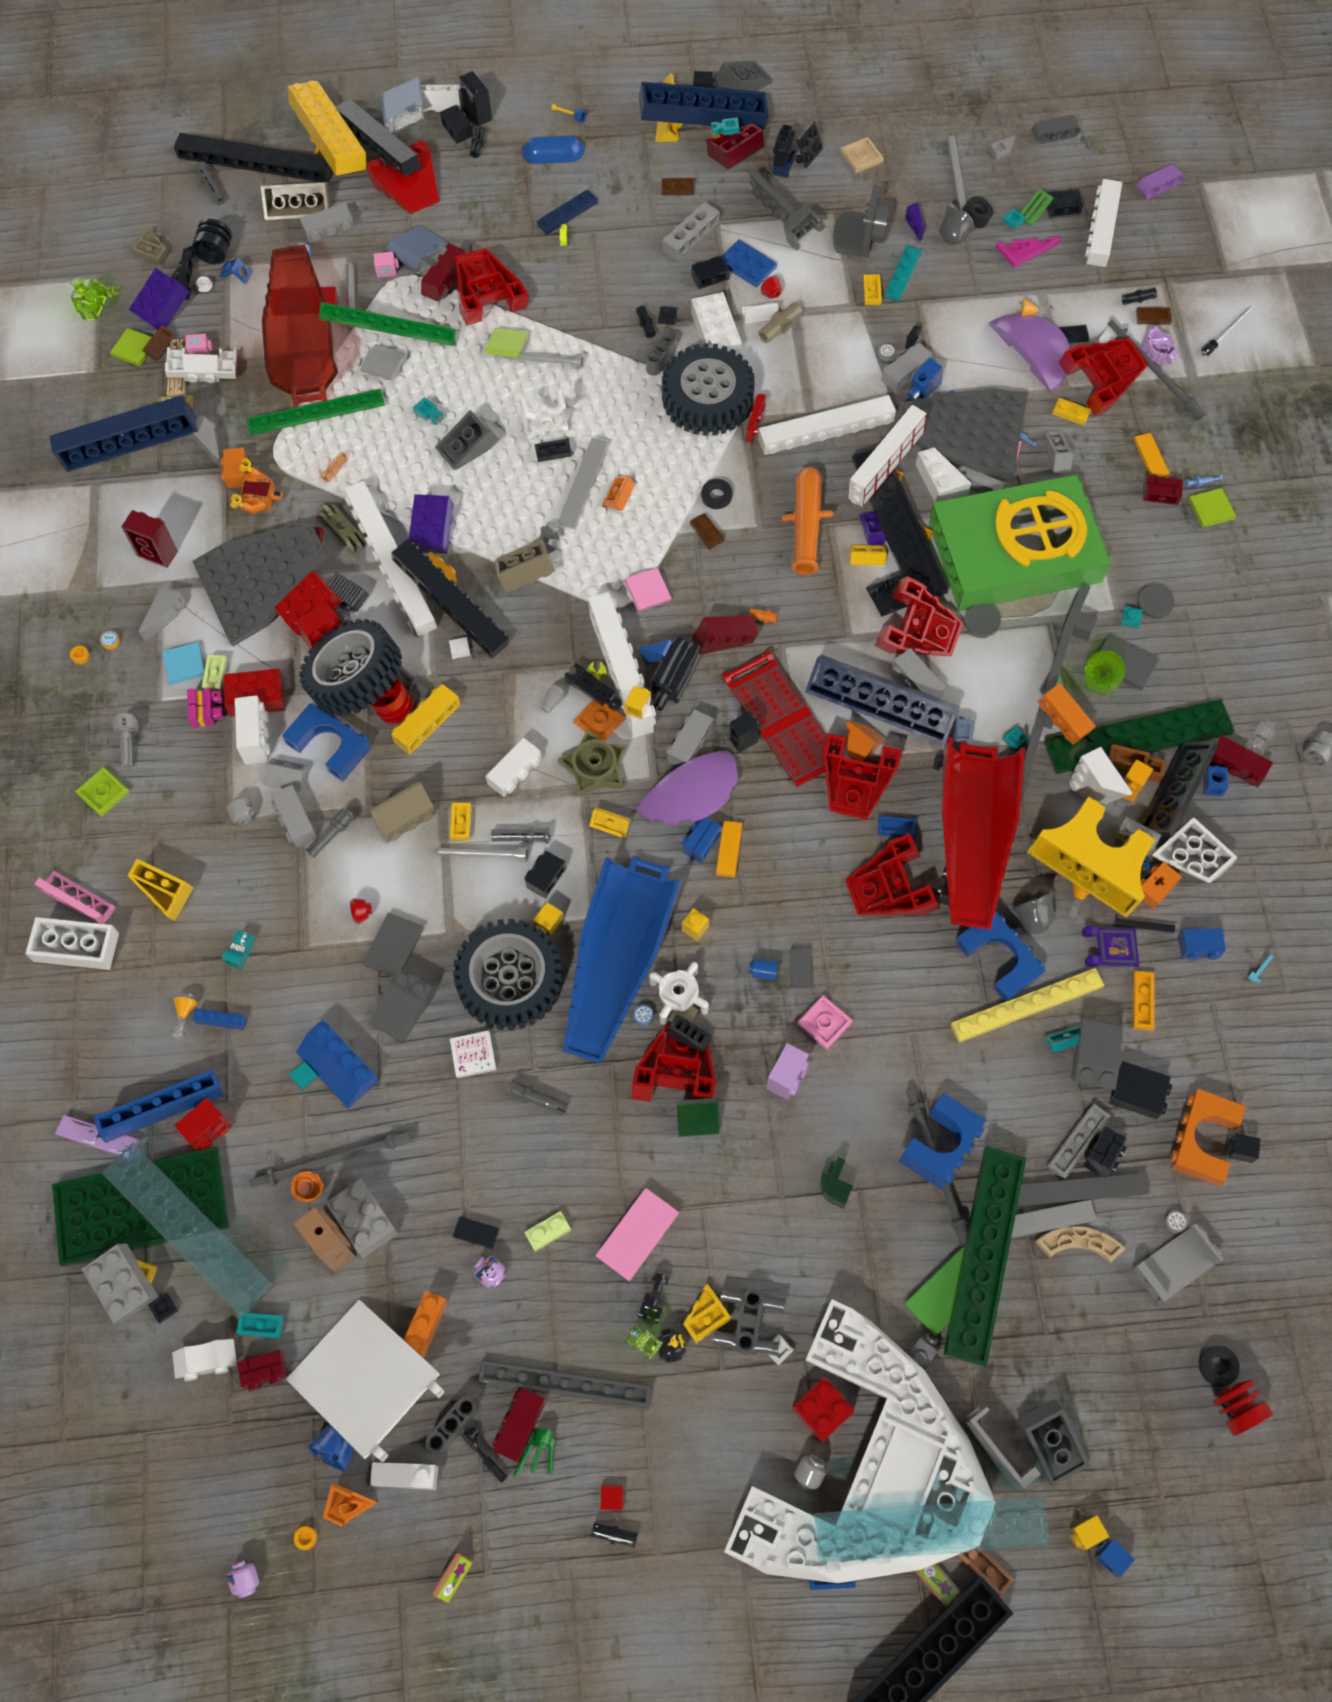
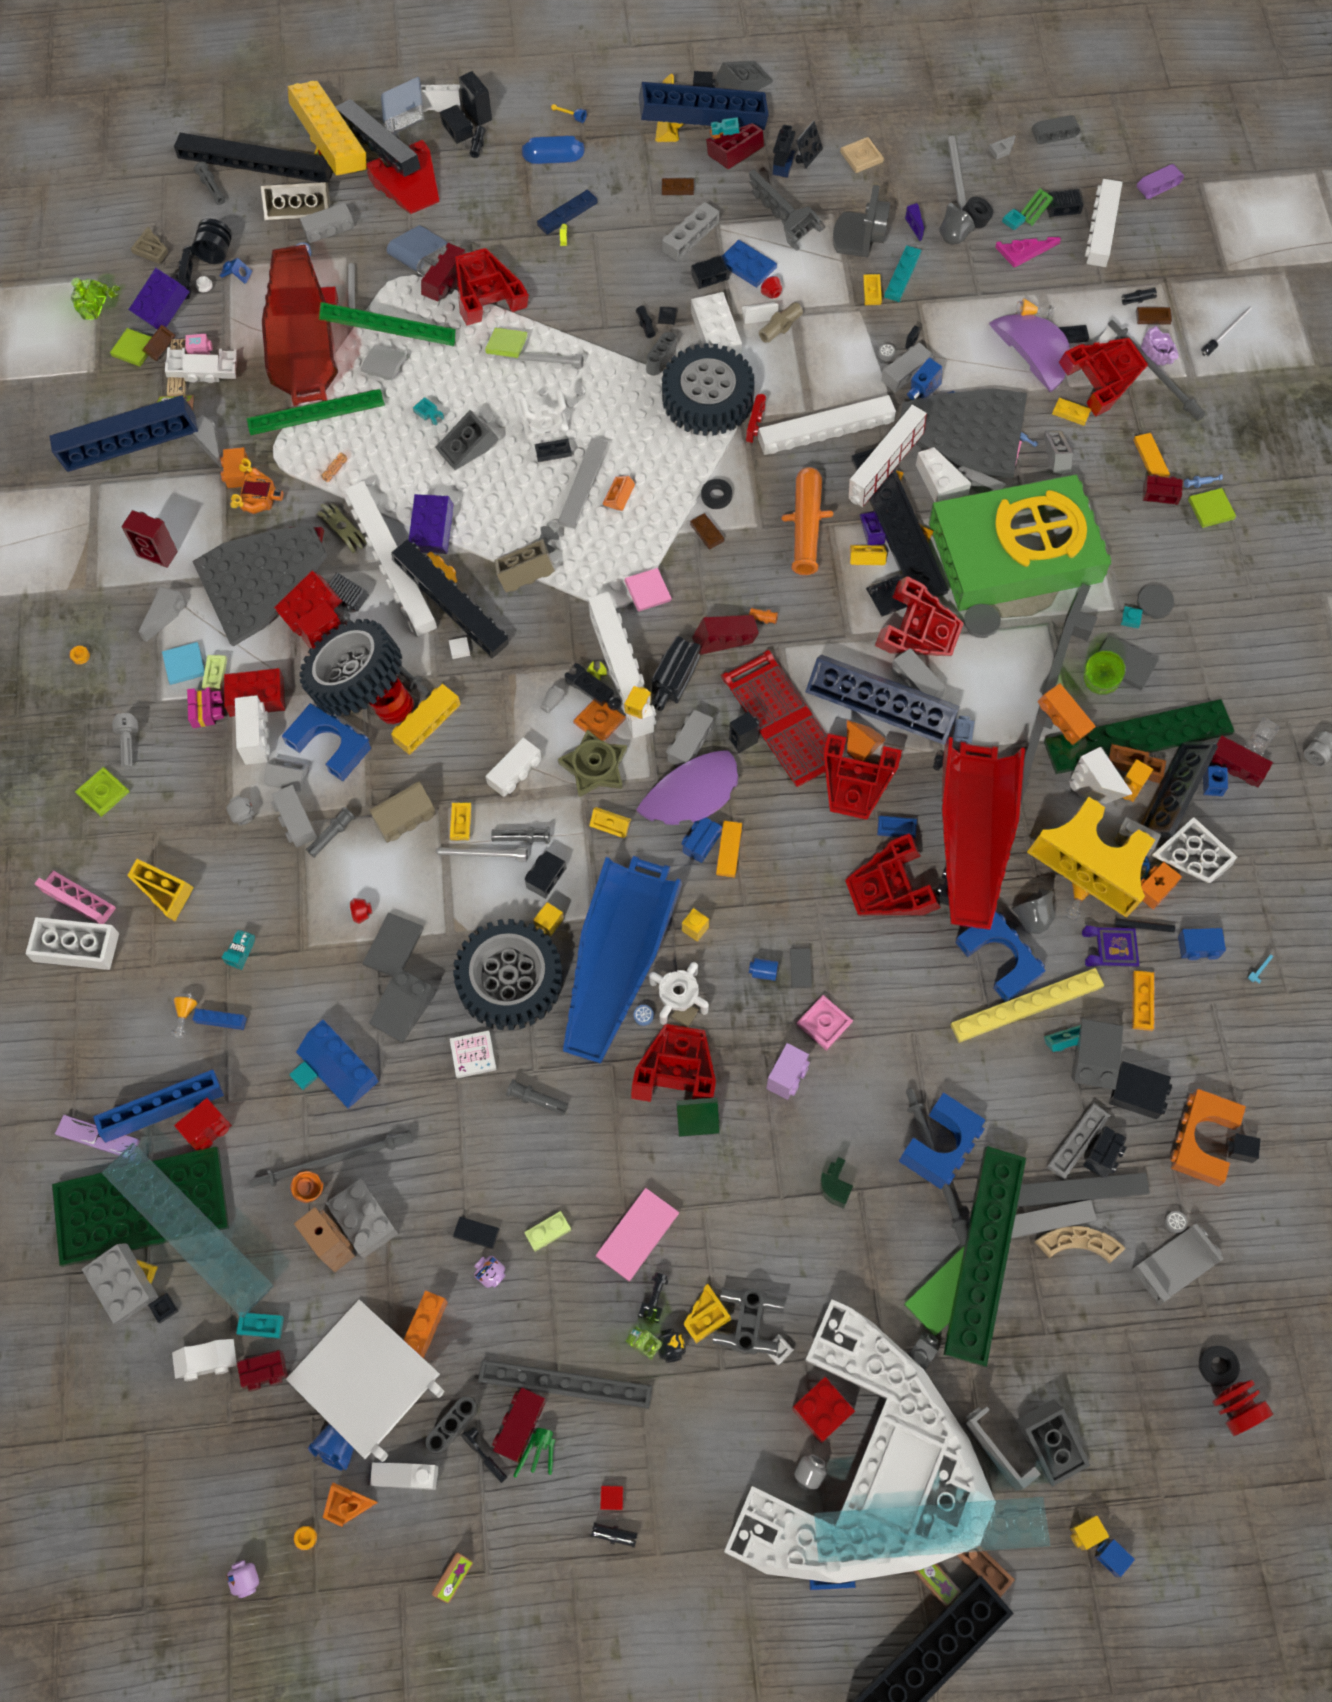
(109, 640): tile -> none
(385, 264): bright pink brick -> none
(655, 651): blue slope -> none
(680, 1036): black slope -> none
(1015, 739): teal tile -> none

